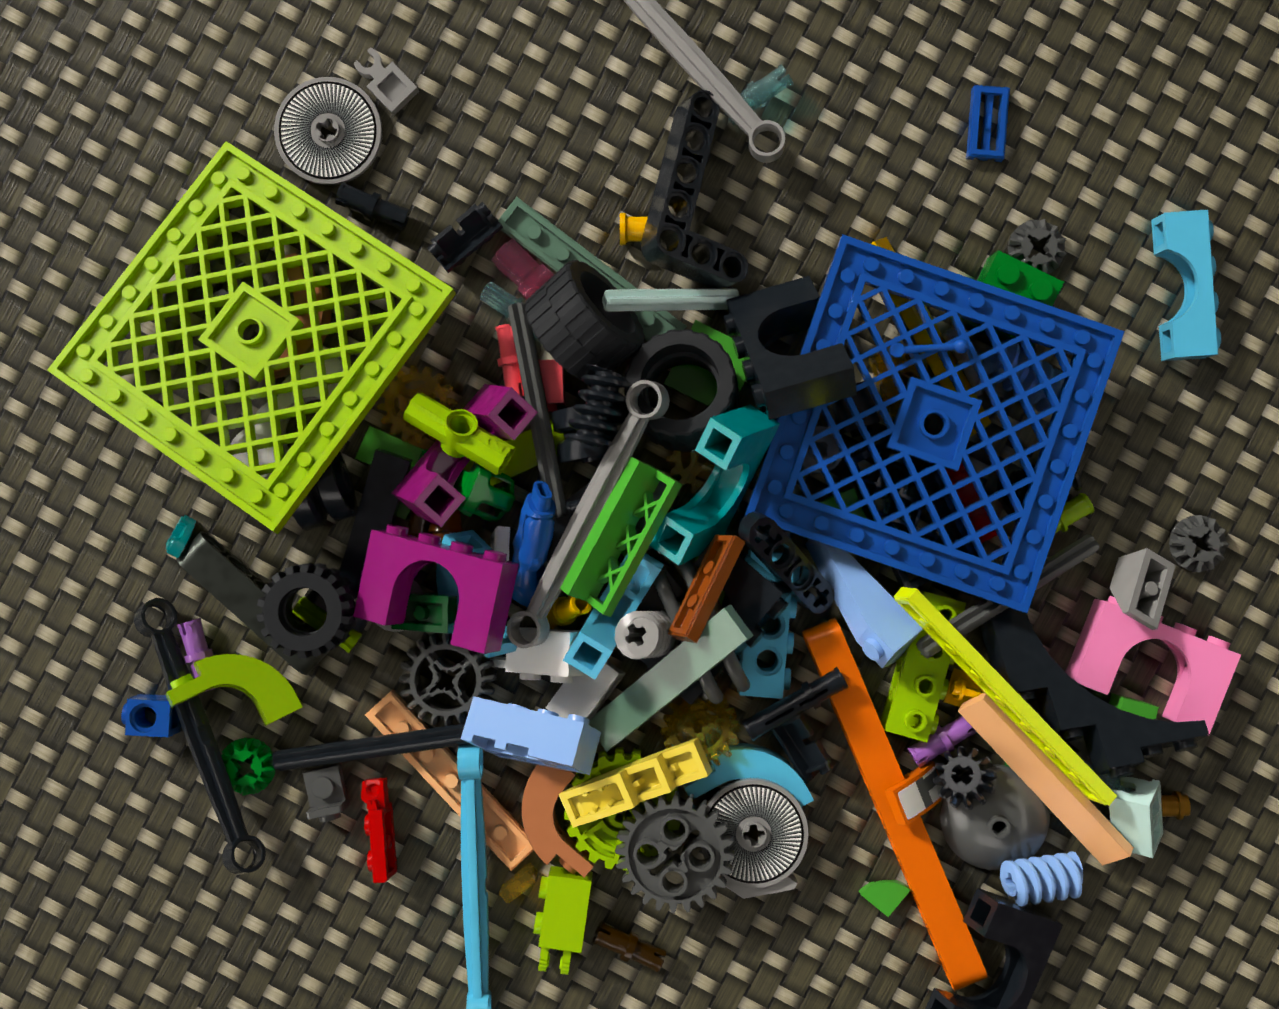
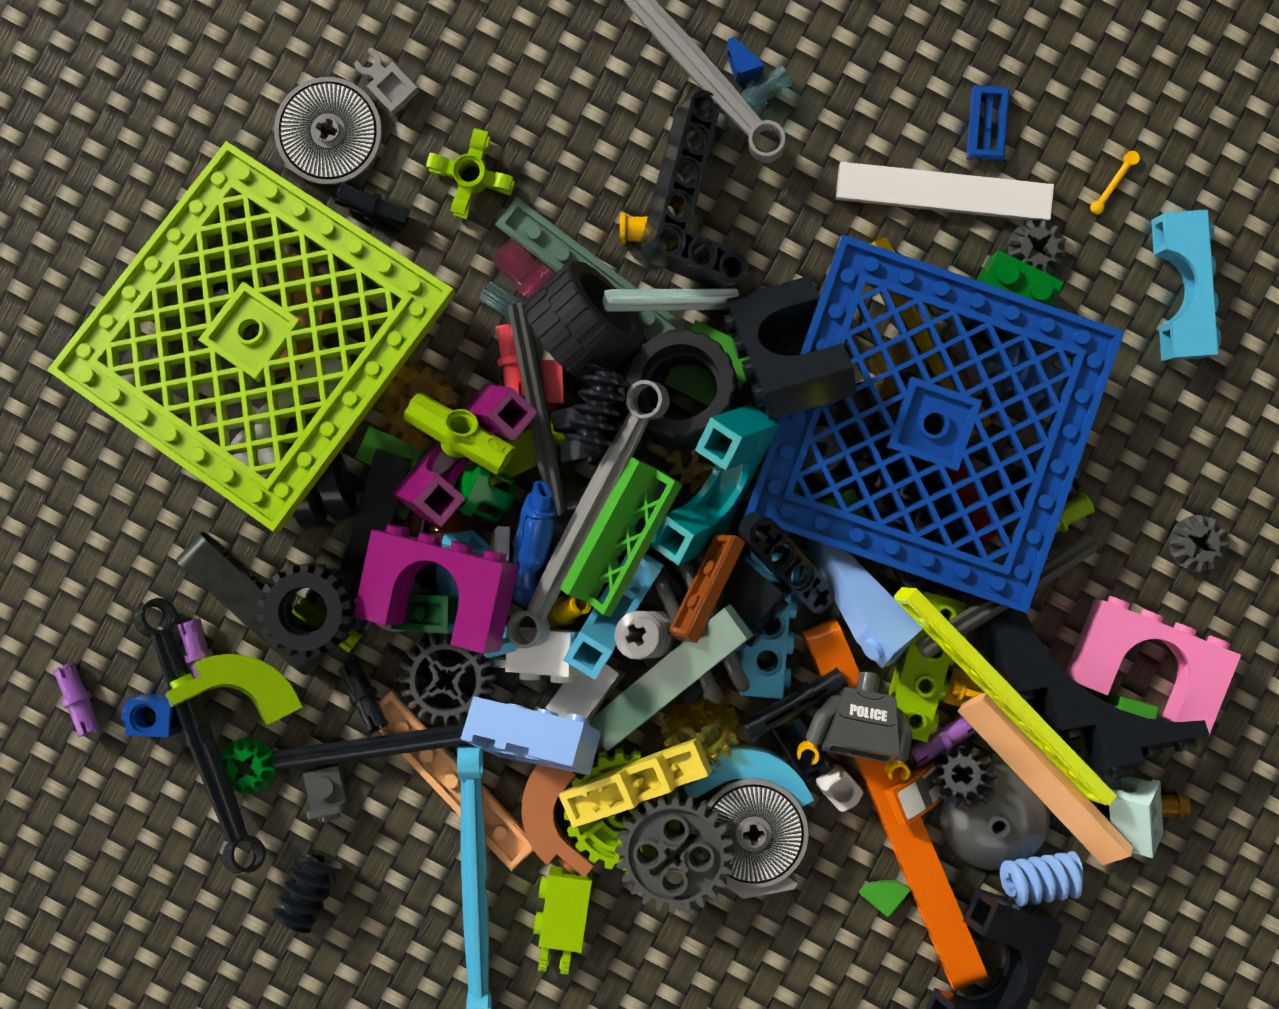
(76, 699): none -> medium lavender pin
(180, 536): teal tile -> none
(308, 892): none -> black piece
(363, 696): none -> black pin
(380, 828): red hinge -> none
(477, 228): black hinge -> none
(487, 179): none -> lime pin
(518, 883): clear yellow tile -> none
(629, 946): dark brown pin -> none
(742, 61): none -> blue slope
(840, 788): none -> white hair
(862, 726): none -> dark grey torso
(898, 349): blue hinge -> none
(944, 191): none -> white tile
(1130, 160): none -> yellow hinge
(1142, 585): light grey slope -> none

